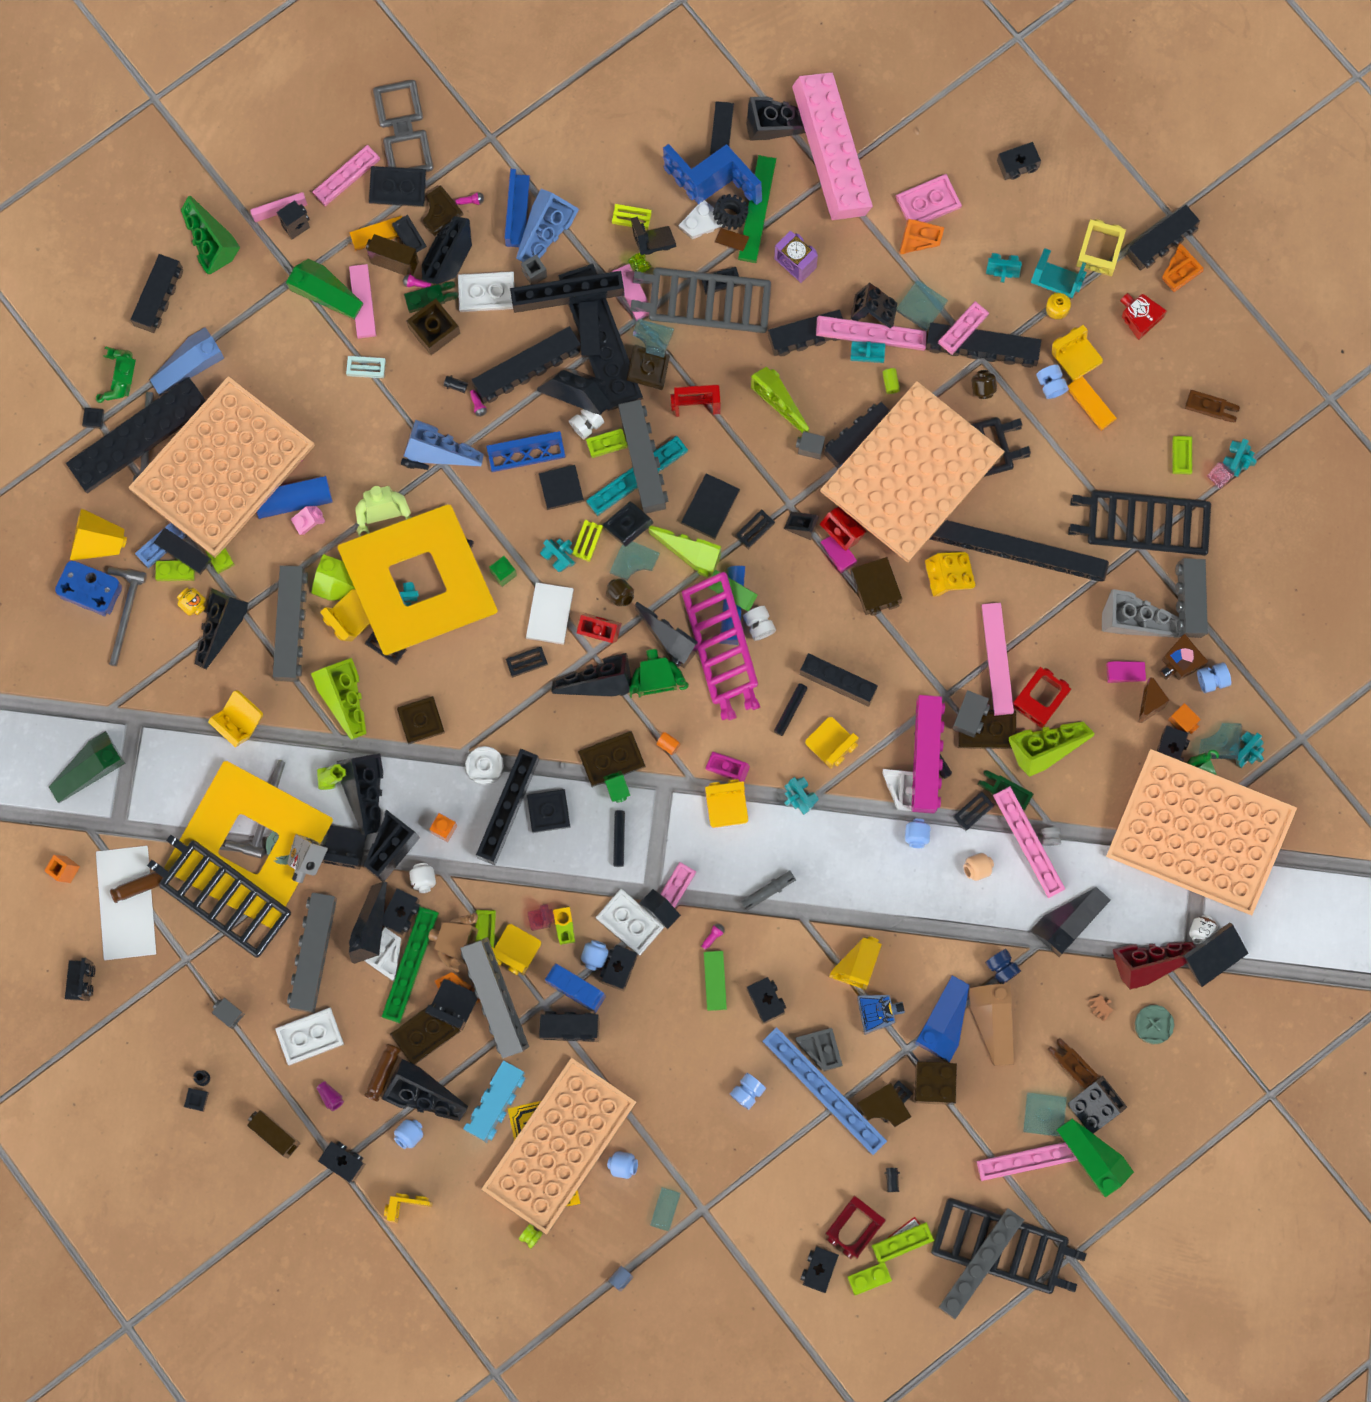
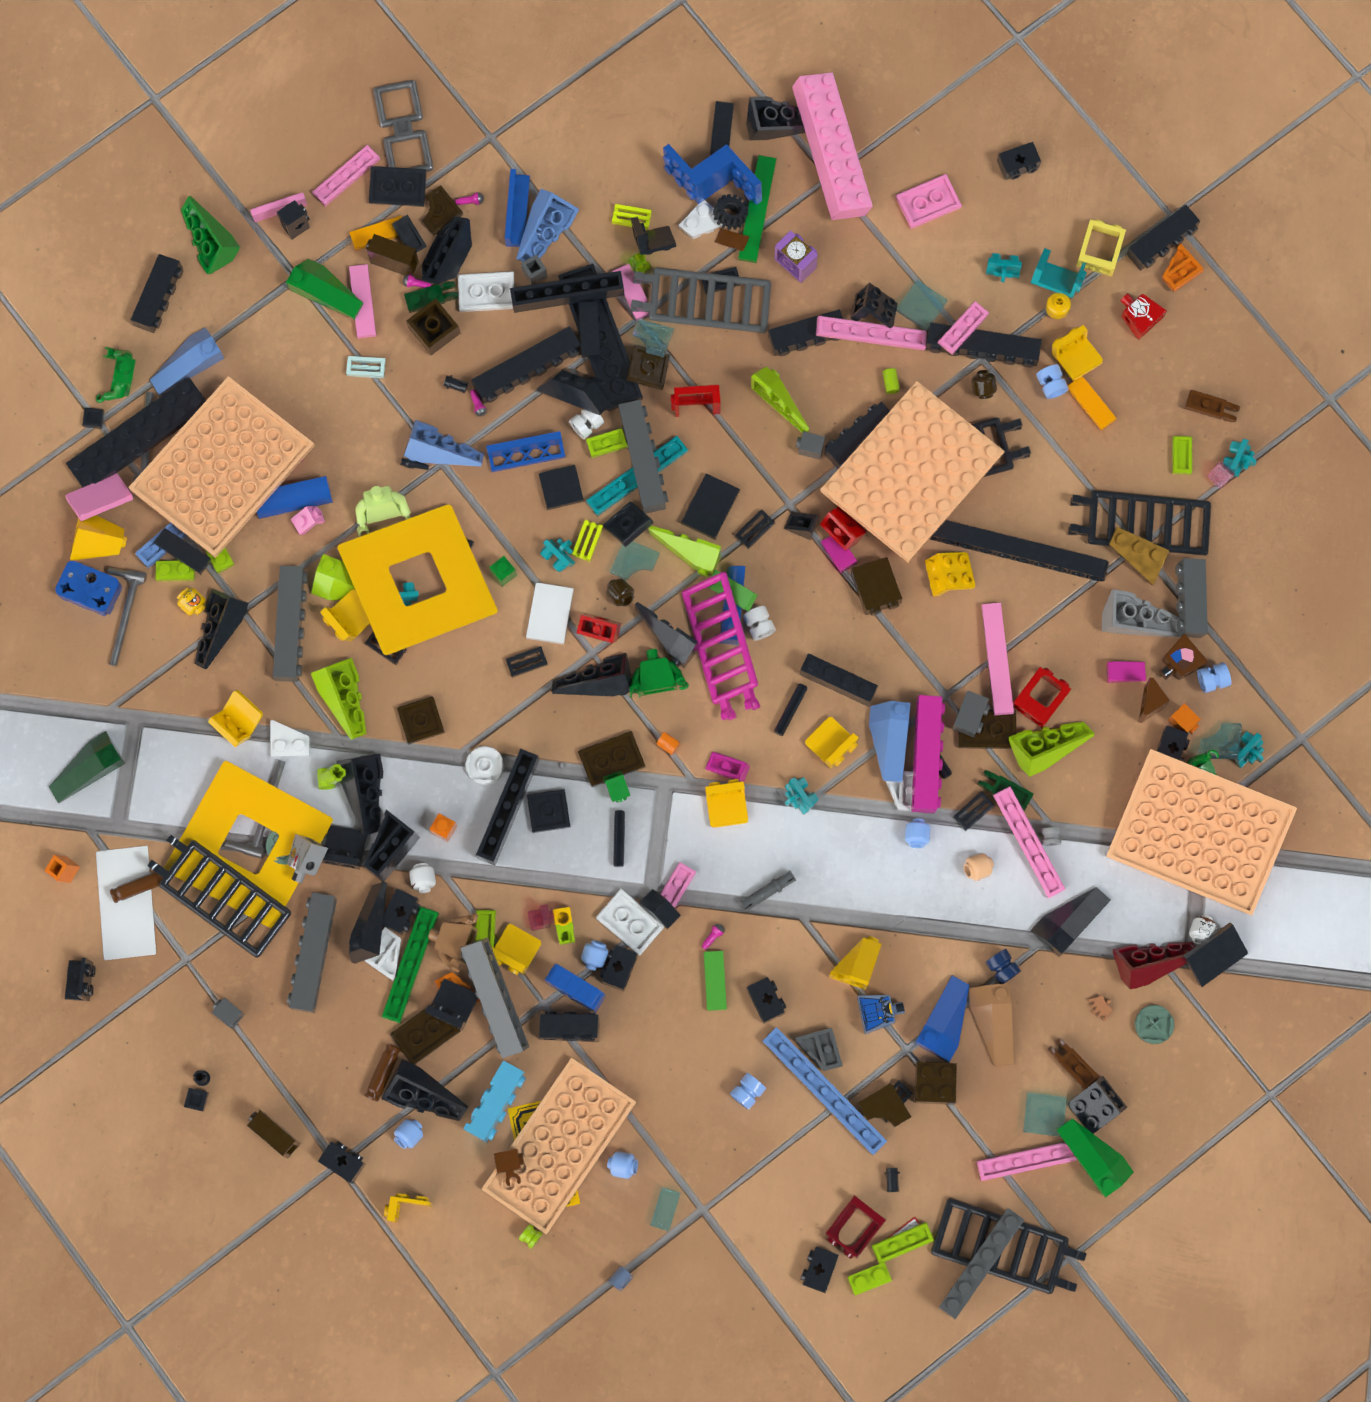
(99, 497): none -> bright pink tile
(288, 742): none -> white wing
(309, 1036): white tile -> none
(330, 1096): magenta cone -> none
(508, 1162): none -> reddish brown brick
(867, 352): teal hips -> none
(889, 733): none -> medium blue wedge
(920, 236): orange wing -> none
(1141, 554): none -> pearl gold wing

